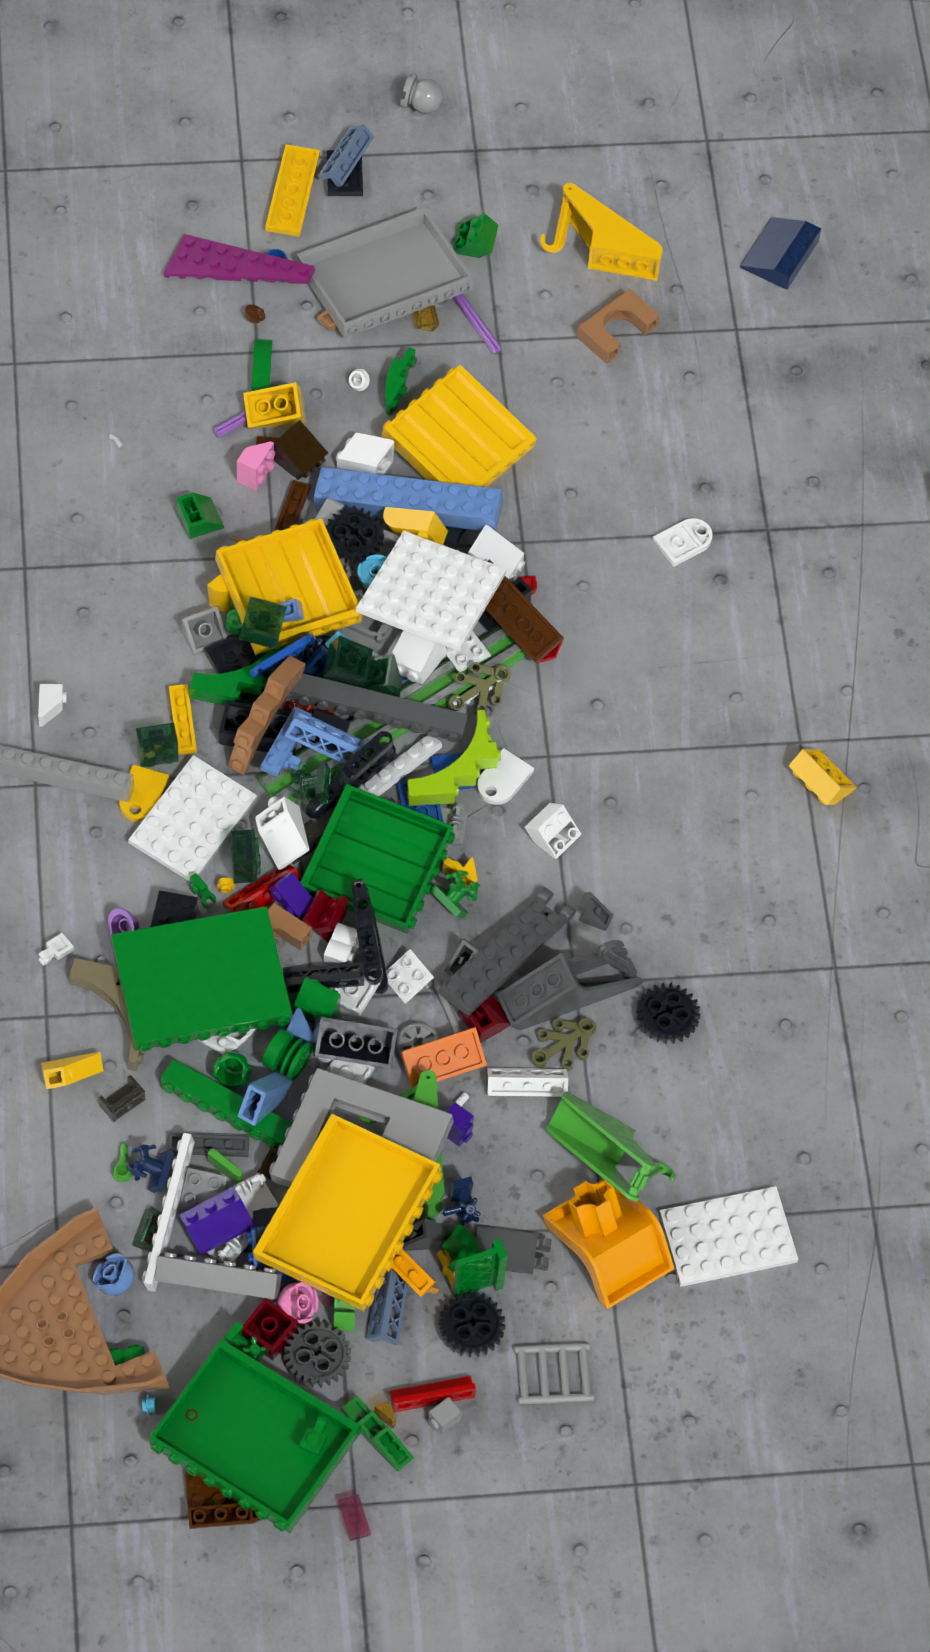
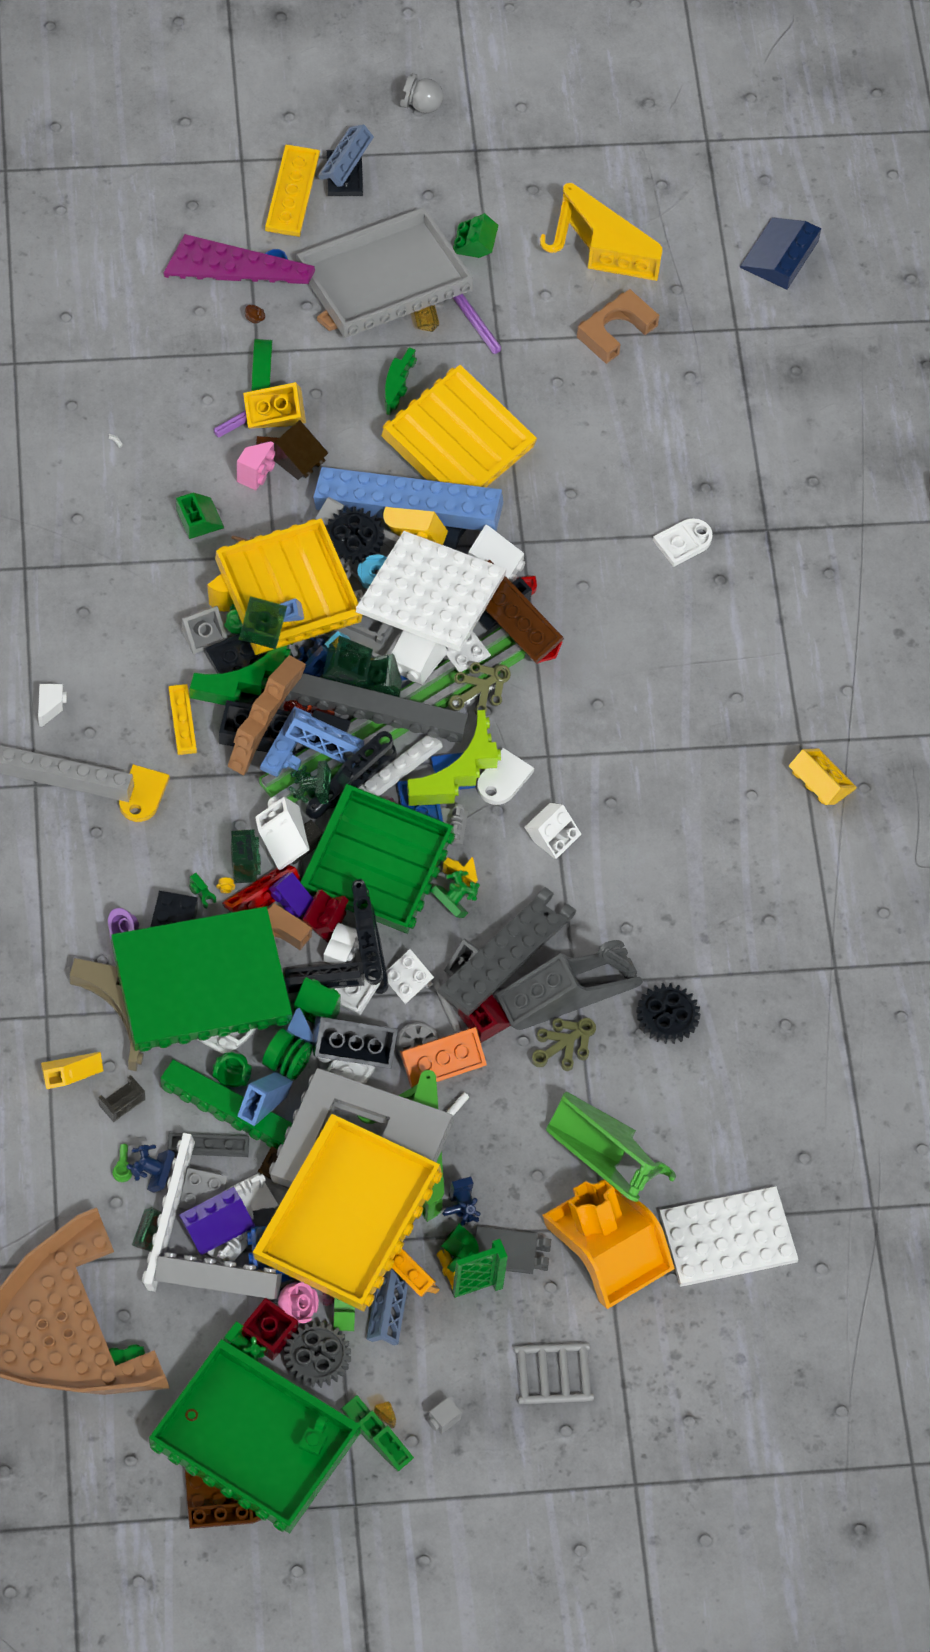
(56, 947): white plate -> none
(114, 1275): medium blue cylinder -> none
(149, 1405): medium azure plate -> none
(157, 745): clear green brick -> none
(192, 818): white plate -> none
(225, 1166): bright green tile -> none
(280, 656): blue tile -> none
(293, 505): reddish brown tile -> none
(354, 1517): clear pink plate -> none
(359, 379): white hat -> none
(366, 454): white slope -> none
(424, 1236): dark grey slope -> none
(432, 1393): red fence -> none
(463, 1124): dark purple brick -> none
(467, 1307): black gear -> none
(527, 1082): white fence -> none
(594, 912): dark grey slope -> none

